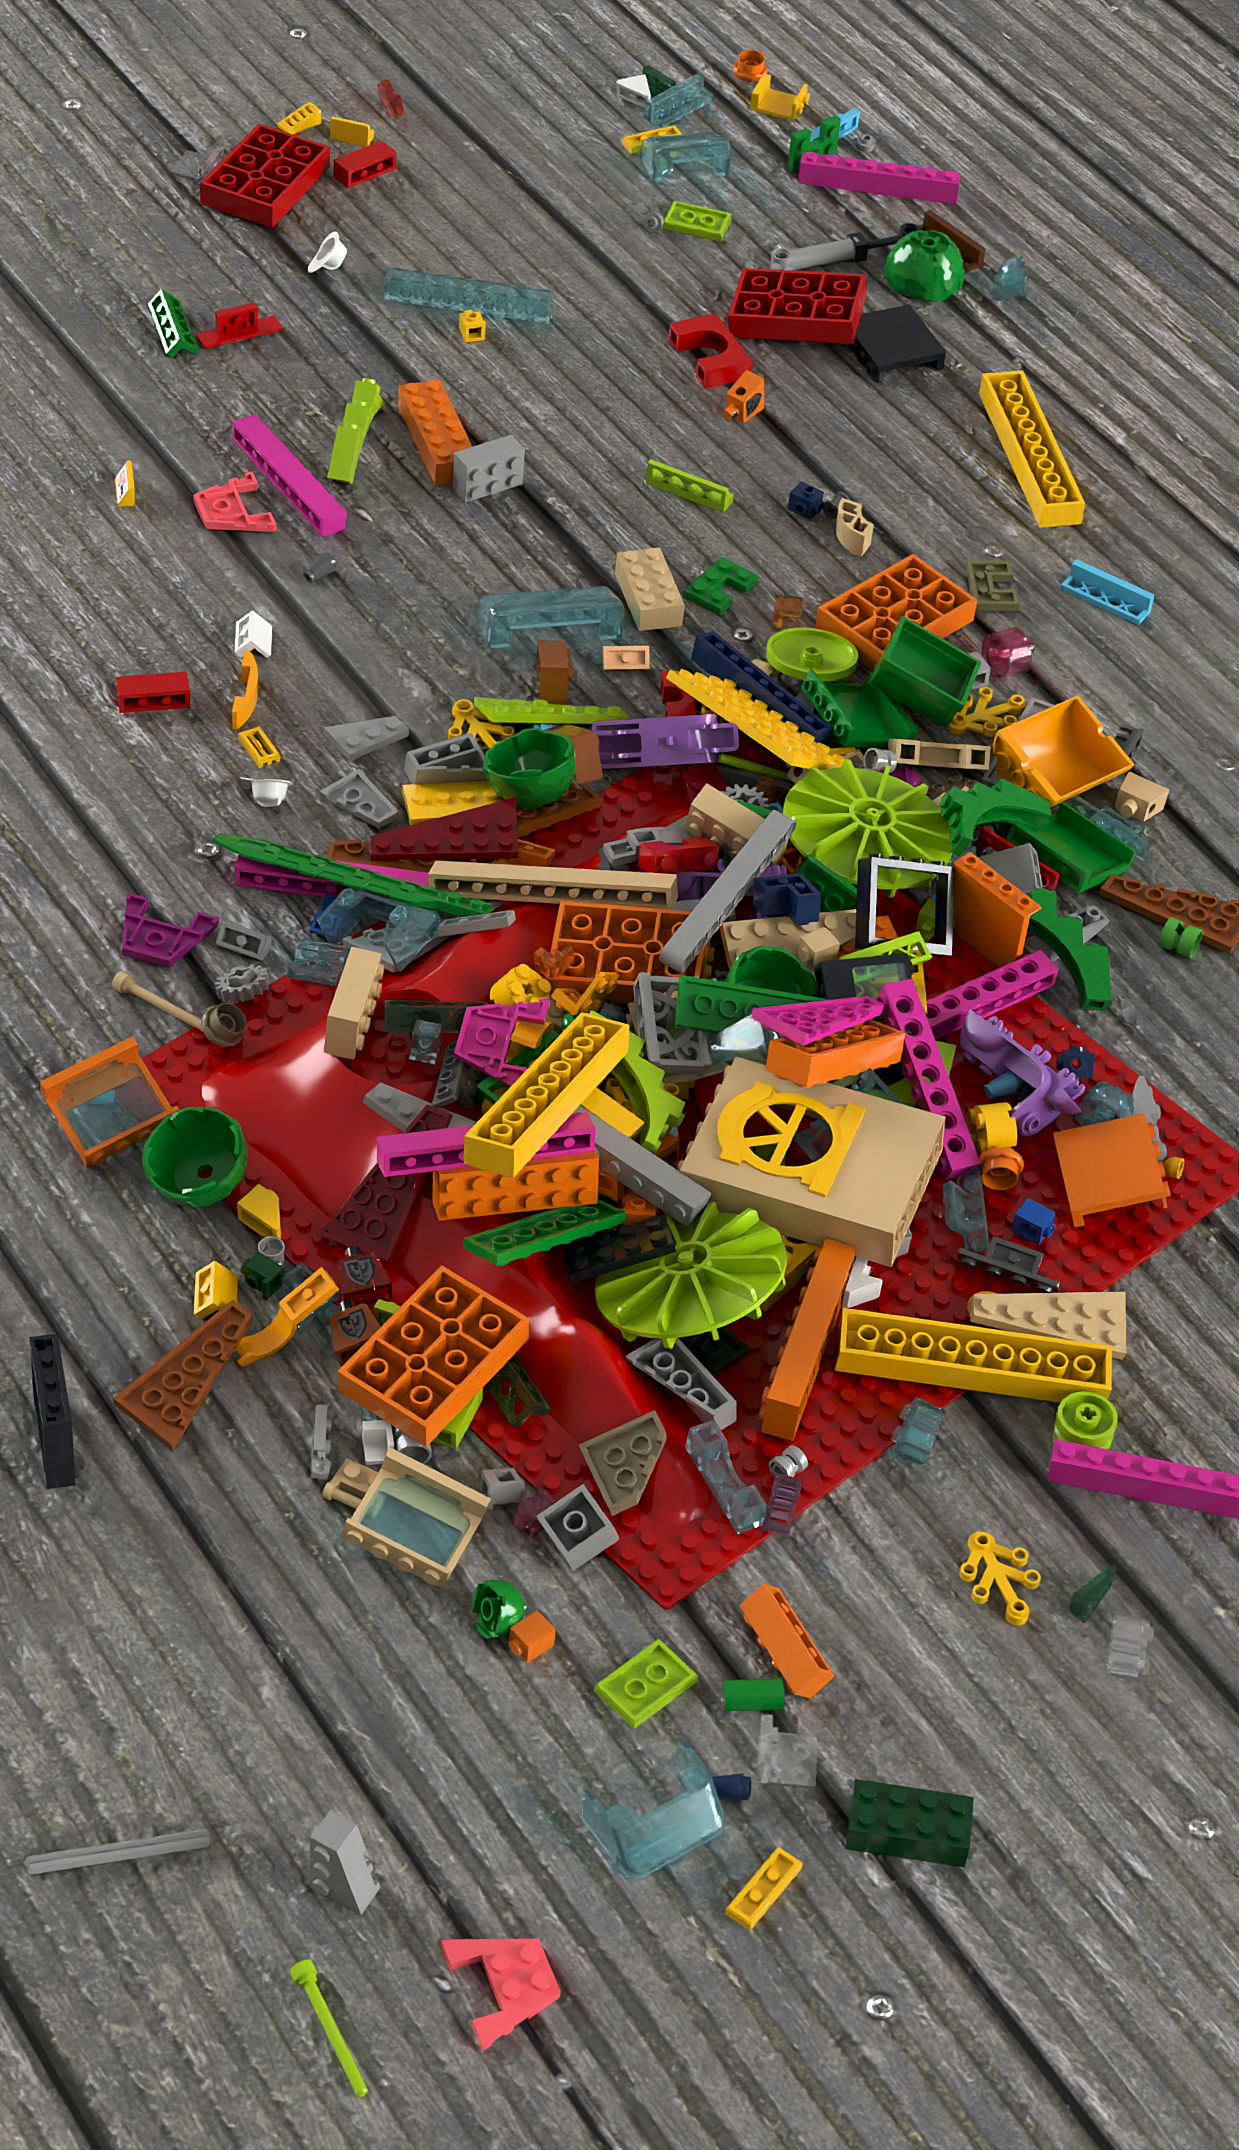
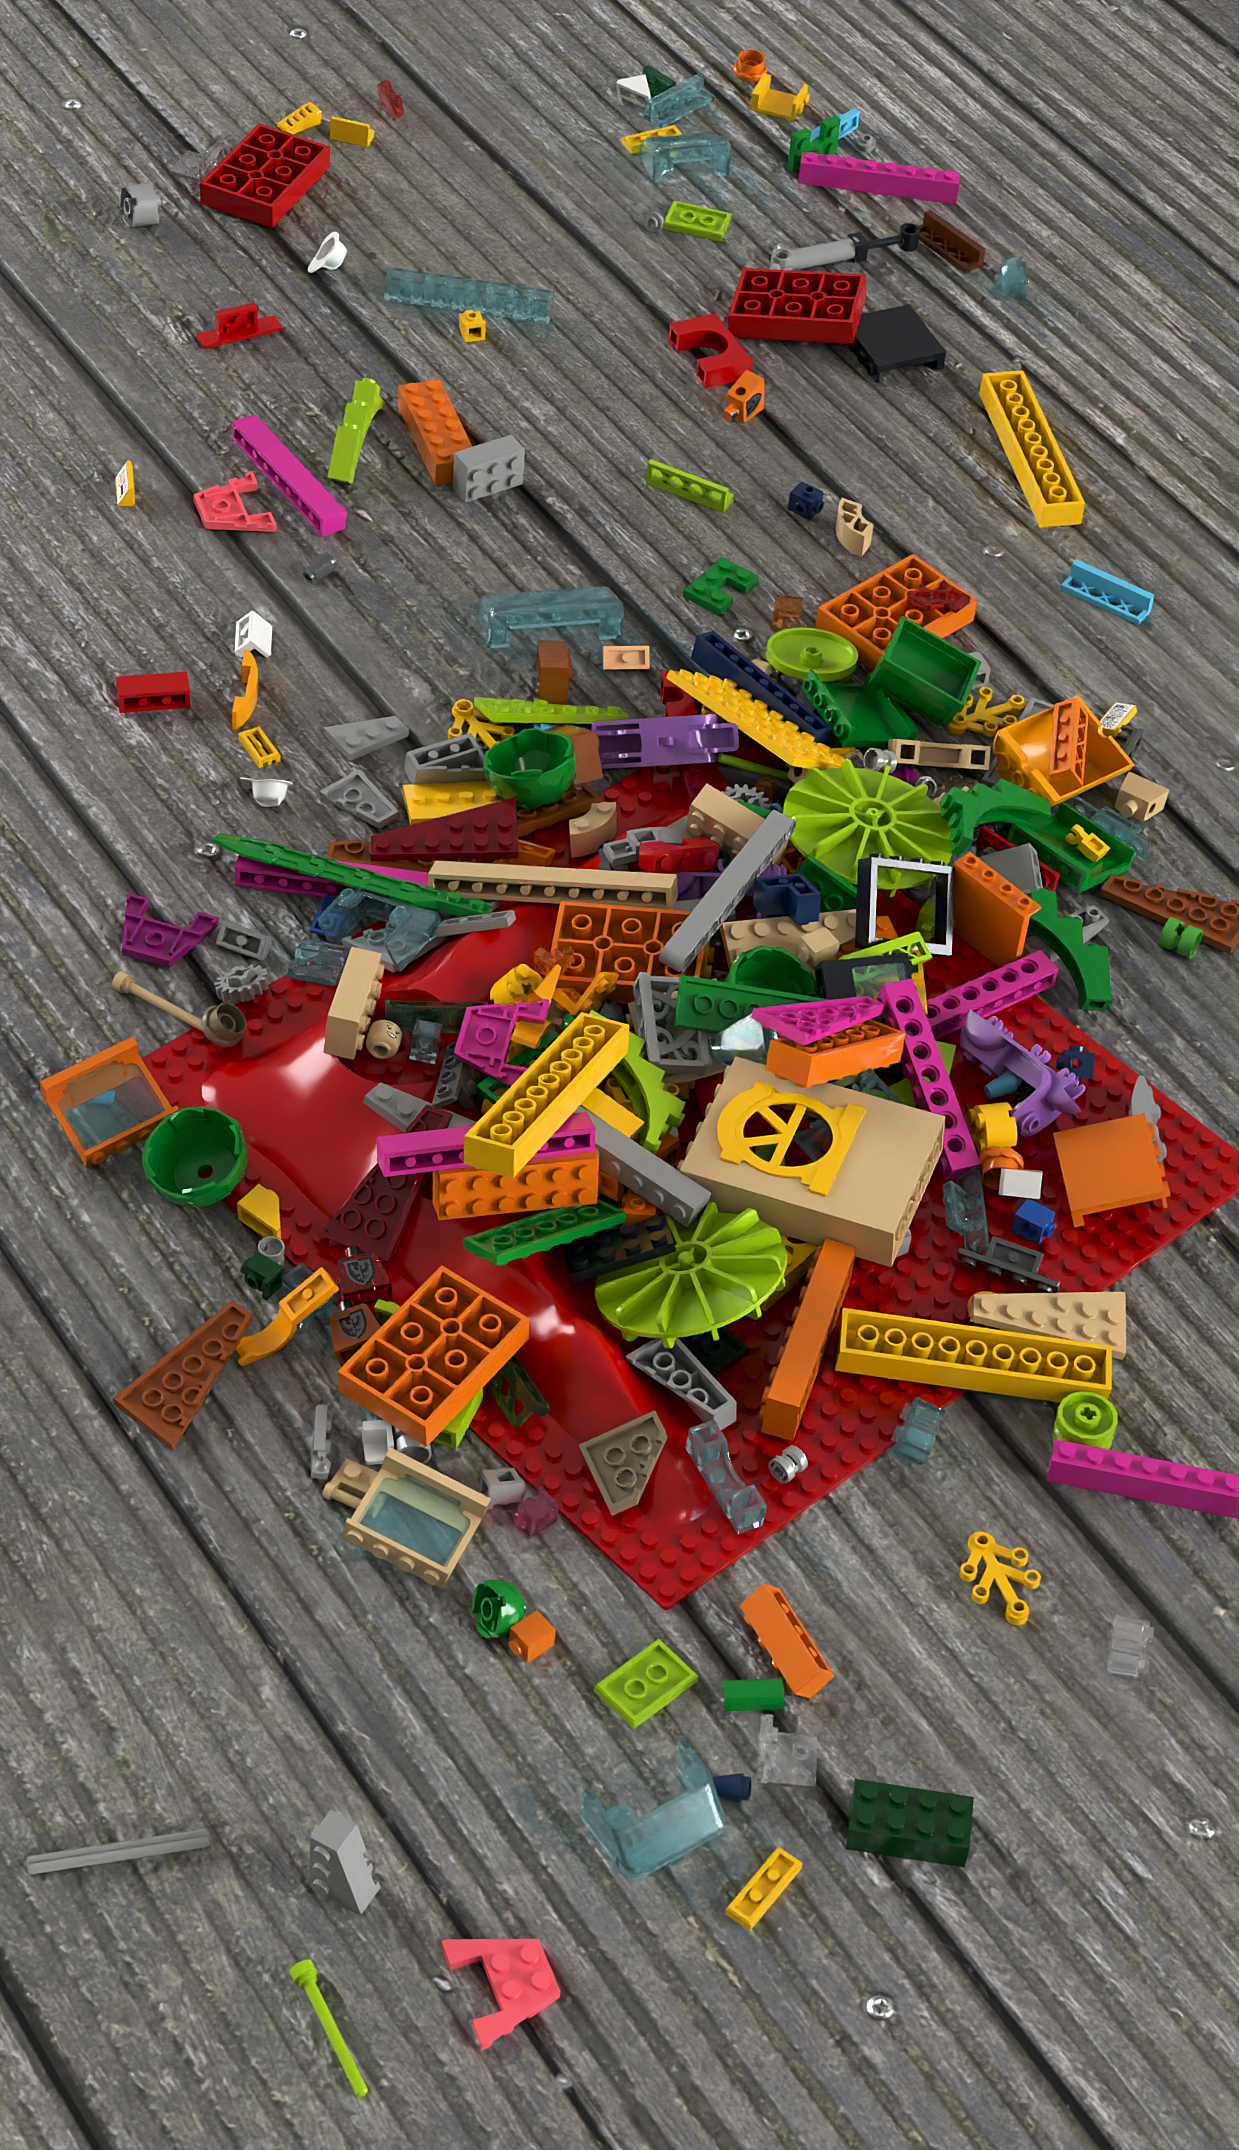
(53, 1411): black window -> none
(139, 205): none -> light grey brick
(172, 324): green fence -> none
(214, 1289): yellow panel -> none
(364, 164): red brick -> none
(383, 1039): none -> tan head
(547, 987): none -> light orange slope
(578, 1527): light grey brick -> none
(593, 829): none -> tan brick
(649, 589): tan brick -> none
(787, 1488): clear purple slope -> none
(831, 507): dark grey bush -> none
(860, 1285): white slope -> none
(925, 266): green piece -> none
(929, 782): none -> light grey plate
(930, 599): none -> clear red tile
(981, 577): olive plate -> none
(1007, 652): clear pink brick -> none
(1020, 1183): none -> white slope
(1069, 742): none -> orange fence
(1089, 845): none -> yellow plate
(1090, 1595): clear green slope -> none
(1103, 1104): clear light blue brick -> none
(1117, 716): none -> tile
(1173, 1167): yellow hinge -> none

